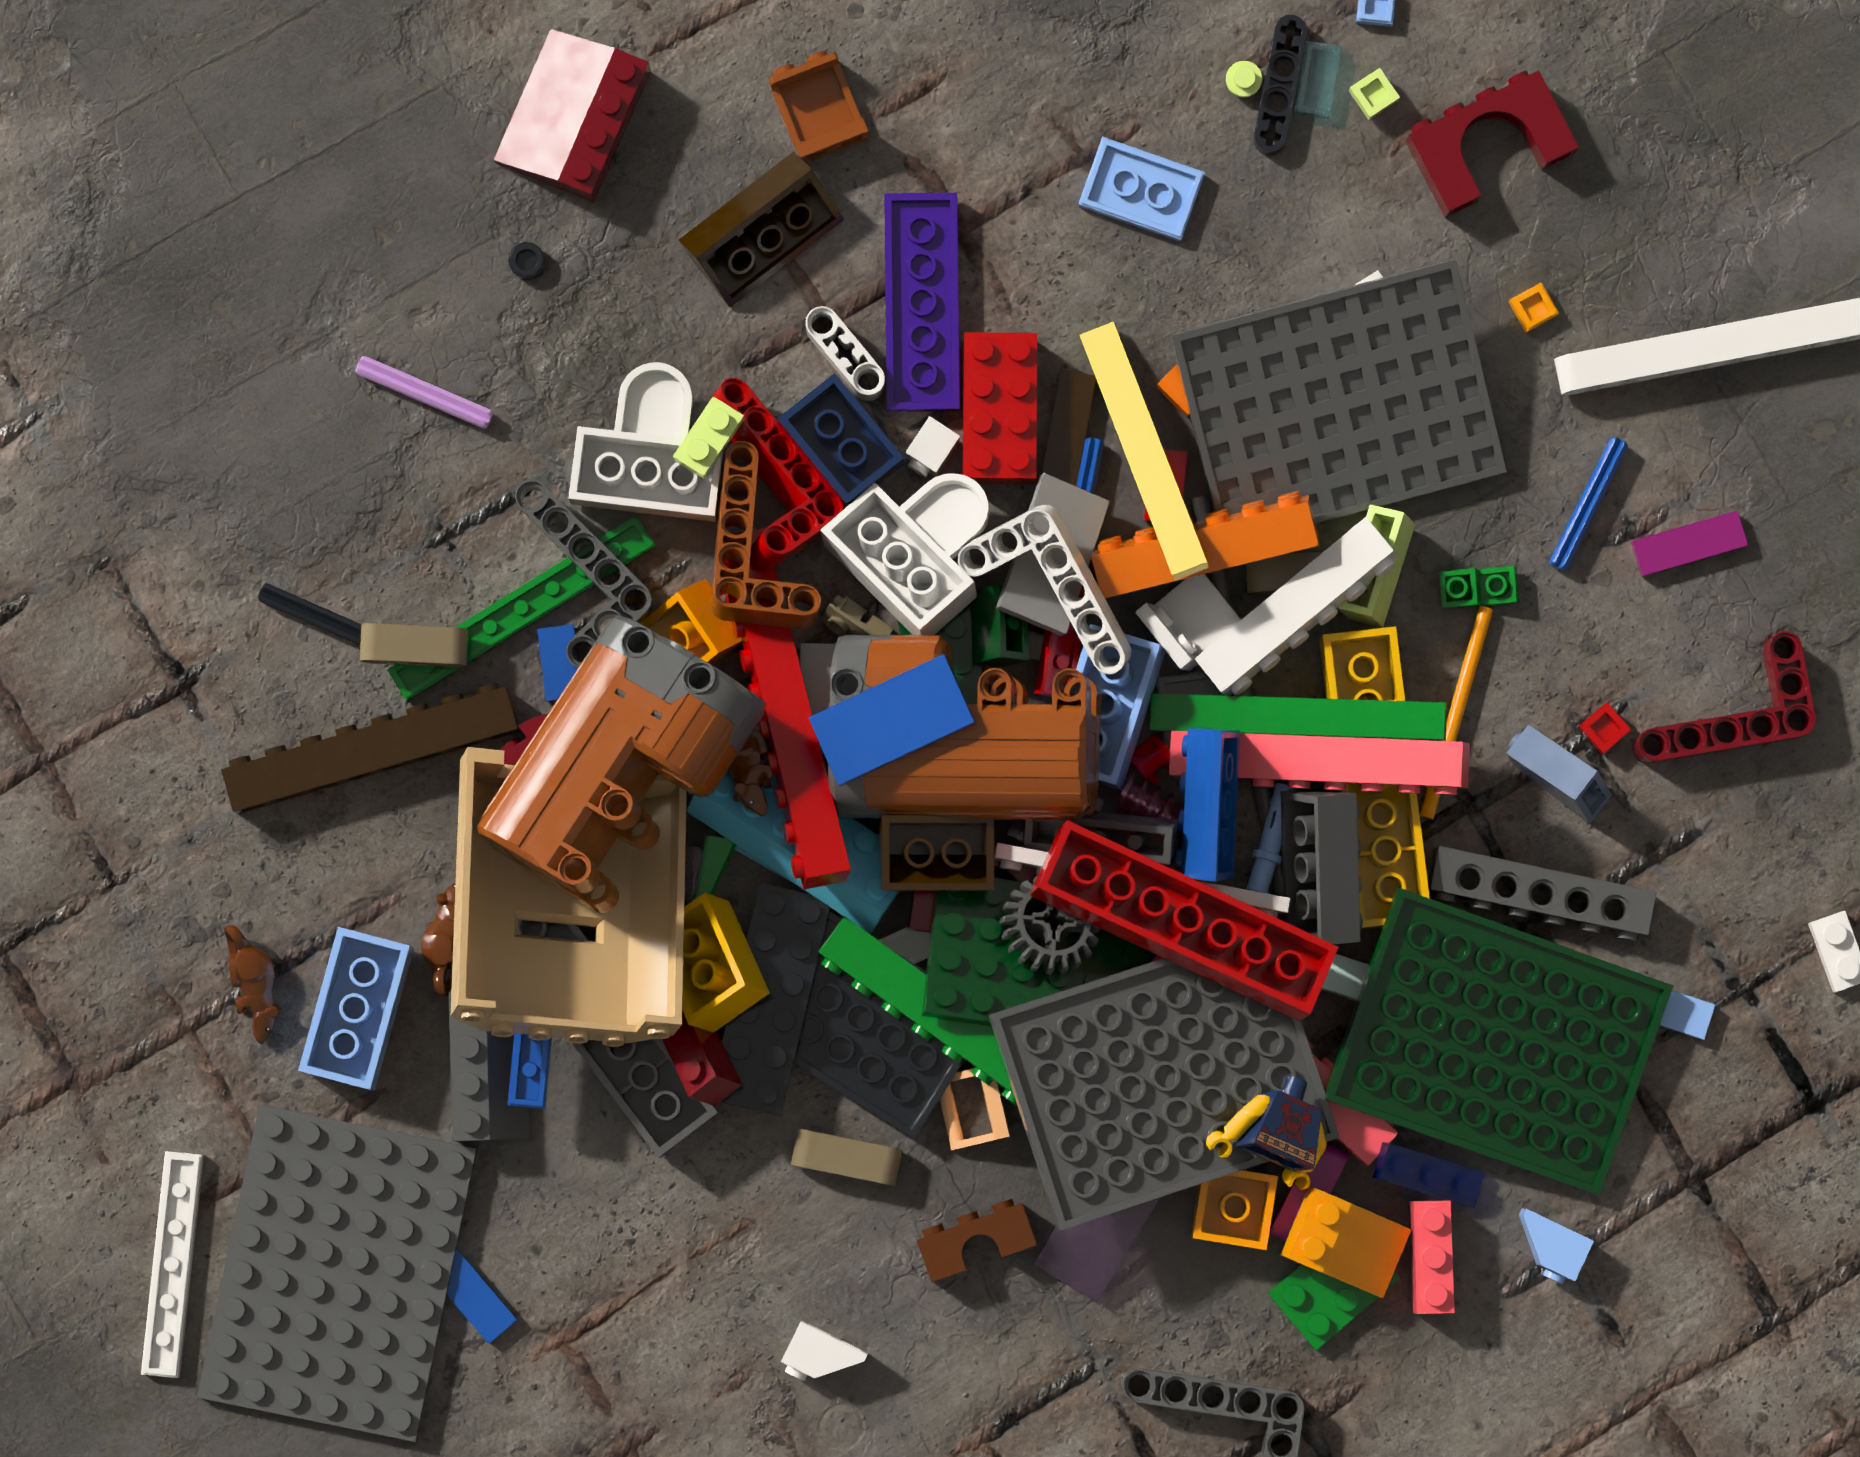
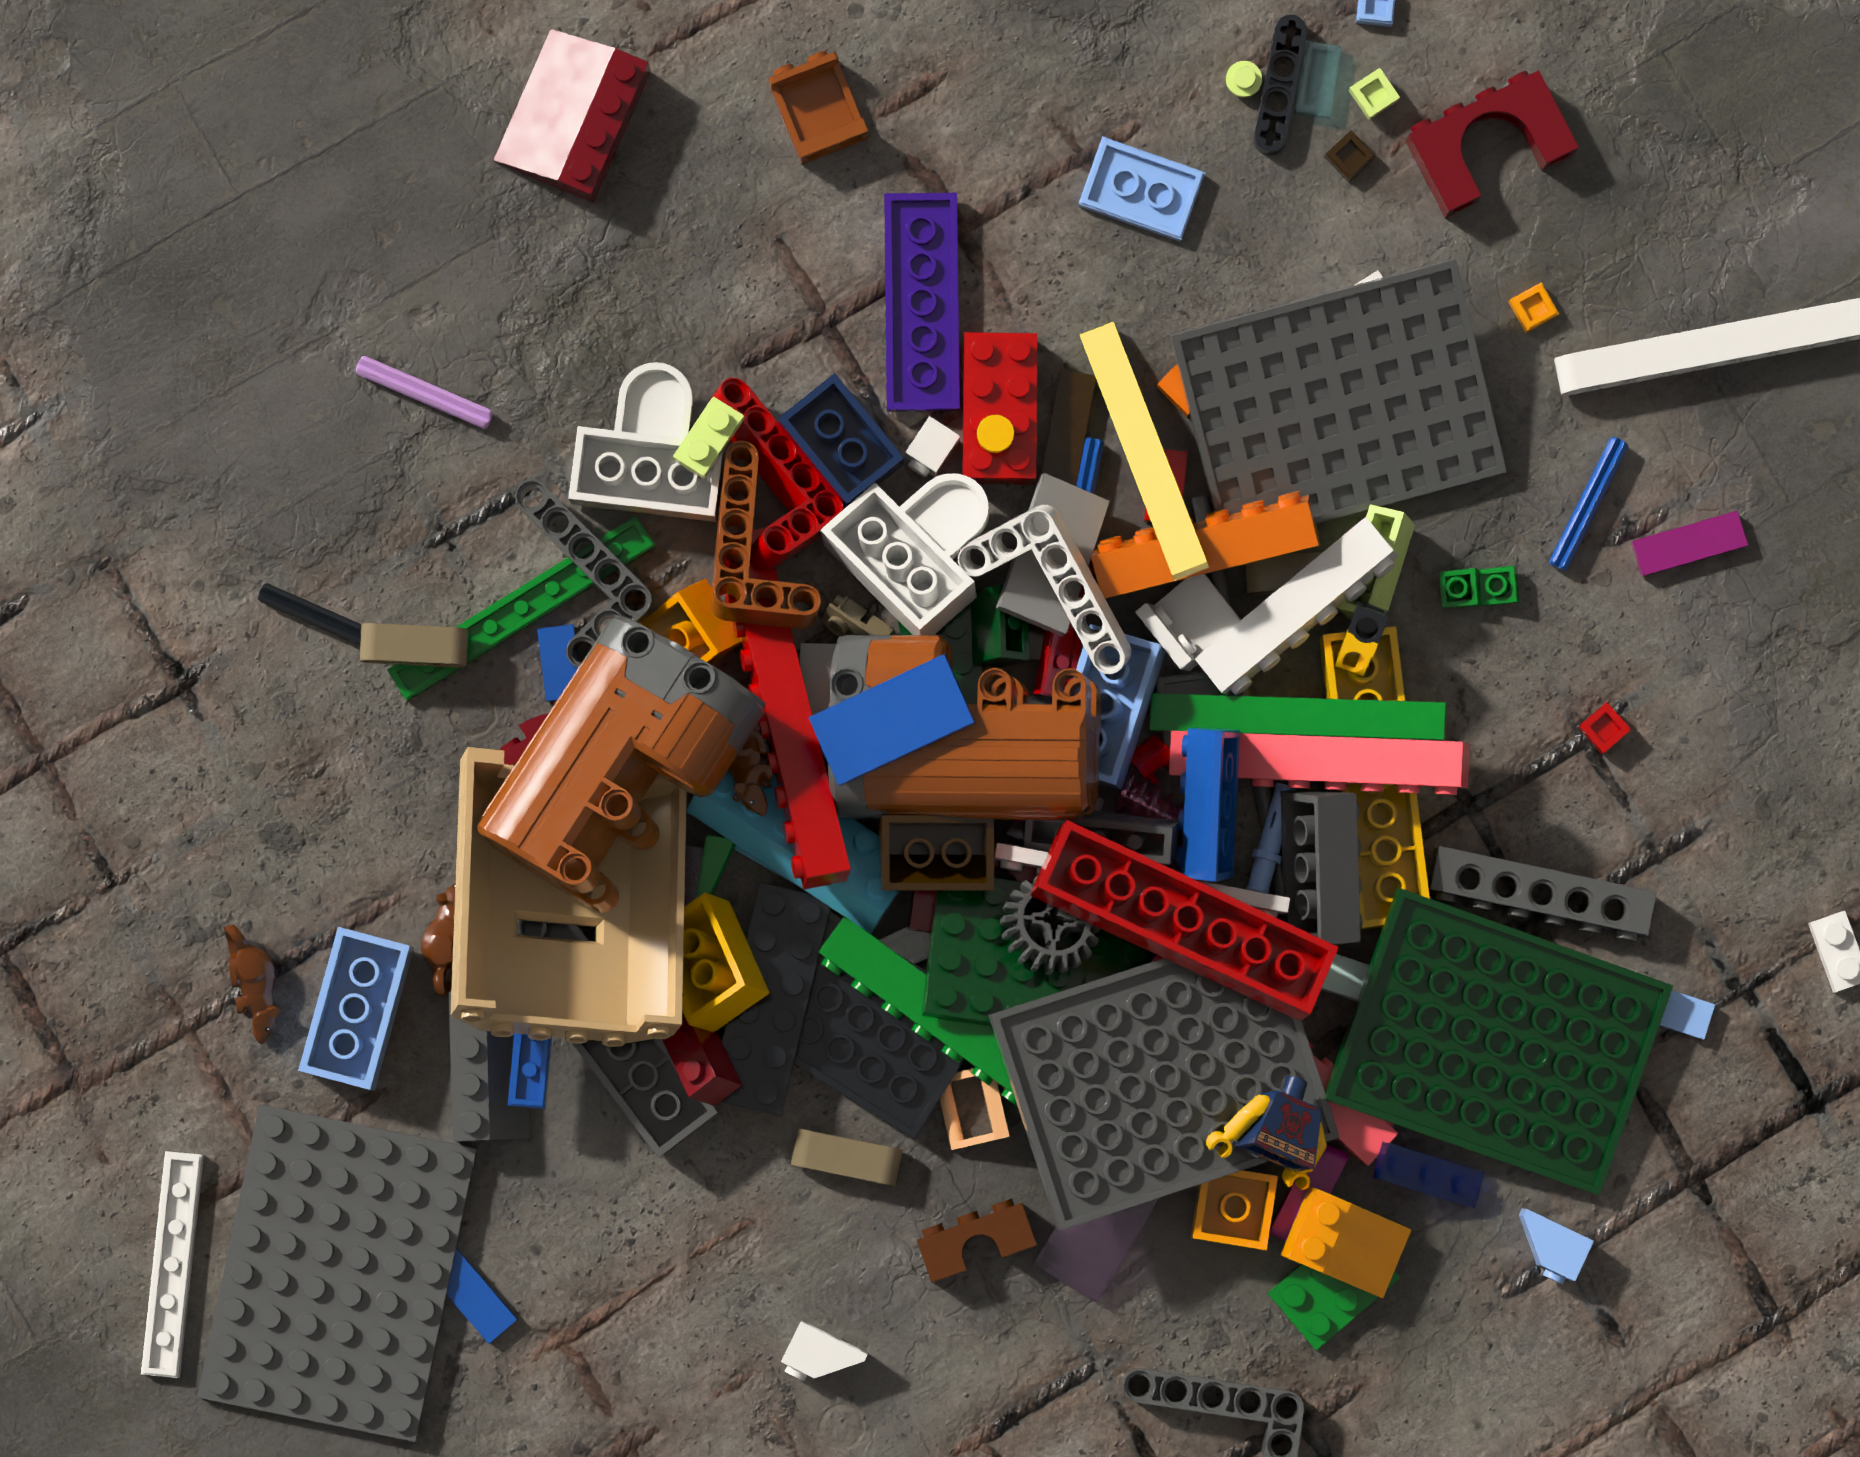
(371, 749): dark brown brick -> none
(527, 261): black tile -> none
(761, 229): dark brown slope -> none
(847, 341): white beam -> none
(995, 433): none -> yellow tile
(1350, 156): none -> dark brown tile
(1362, 637): none -> leg
(1431, 1257): coral brick -> none
(1461, 696): light orange bar -> none
(1559, 773): sand blue slope -> none
(1741, 723): dark red beam -> none

